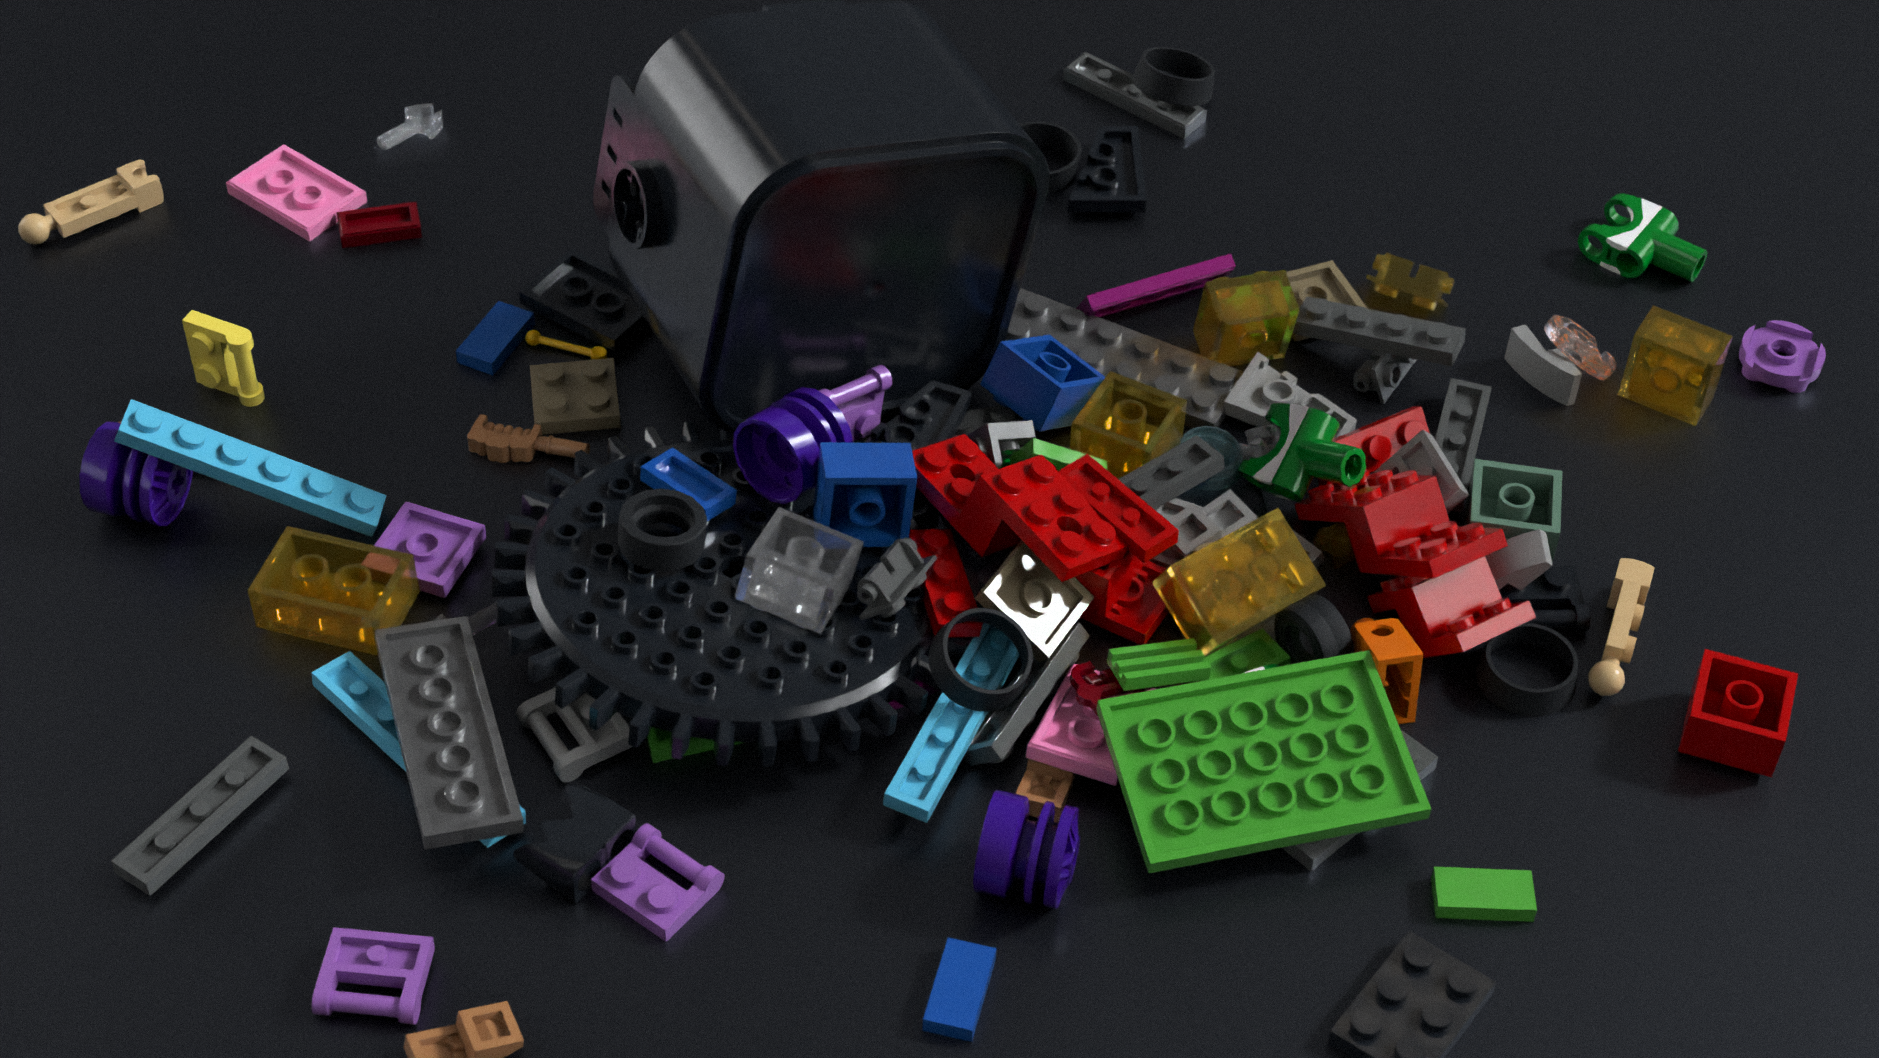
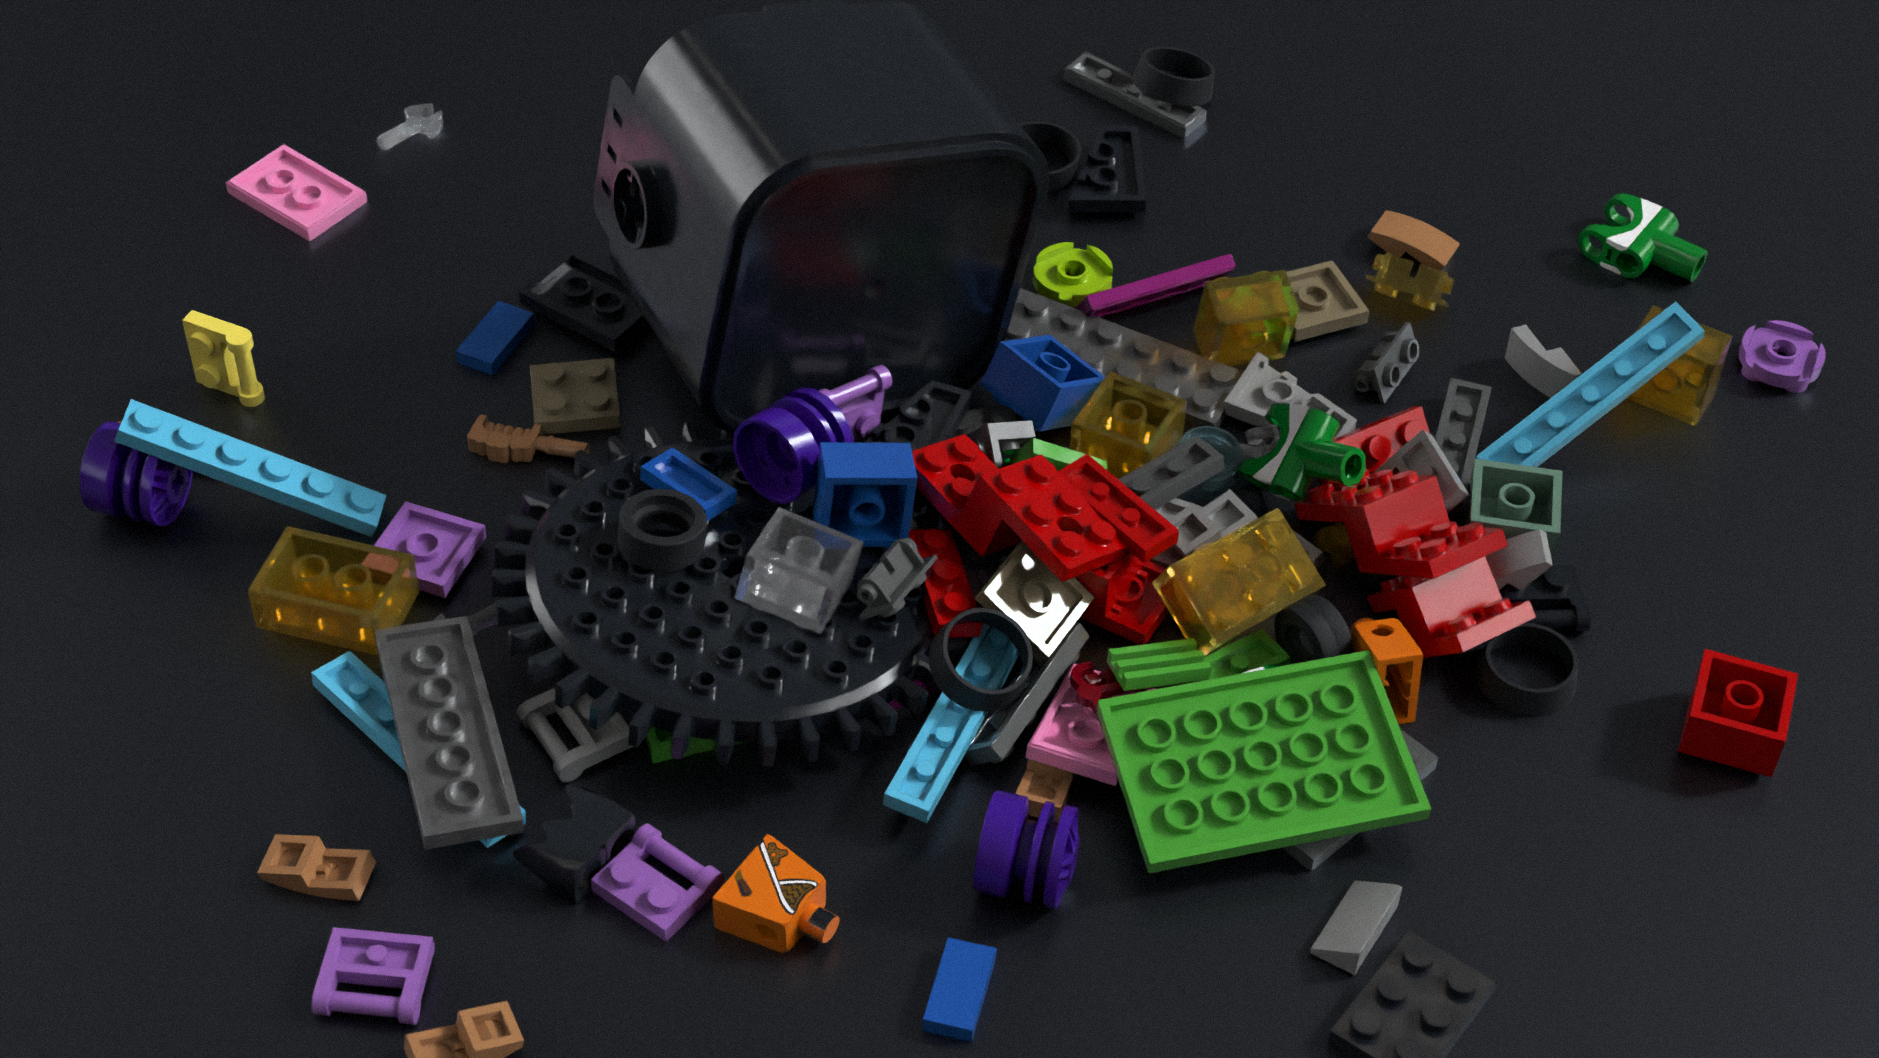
(95, 204): tan plate -> none
(200, 815): dark grey plate -> none
(310, 868): none -> medium nougat slope
(379, 224): dark red tile -> none
(534, 338): yellow hinge -> none
(774, 899): none -> orange torso
(1089, 268): none -> lime plate
(1357, 924): none -> light grey slope
(1379, 331): dark grey plate -> none
(1422, 241): none -> medium nougat slope
(1483, 894): bright green tile -> none
(1579, 347): clear tile -> none
(1597, 390): none -> medium azure plate
(1628, 601): tan plate -> none

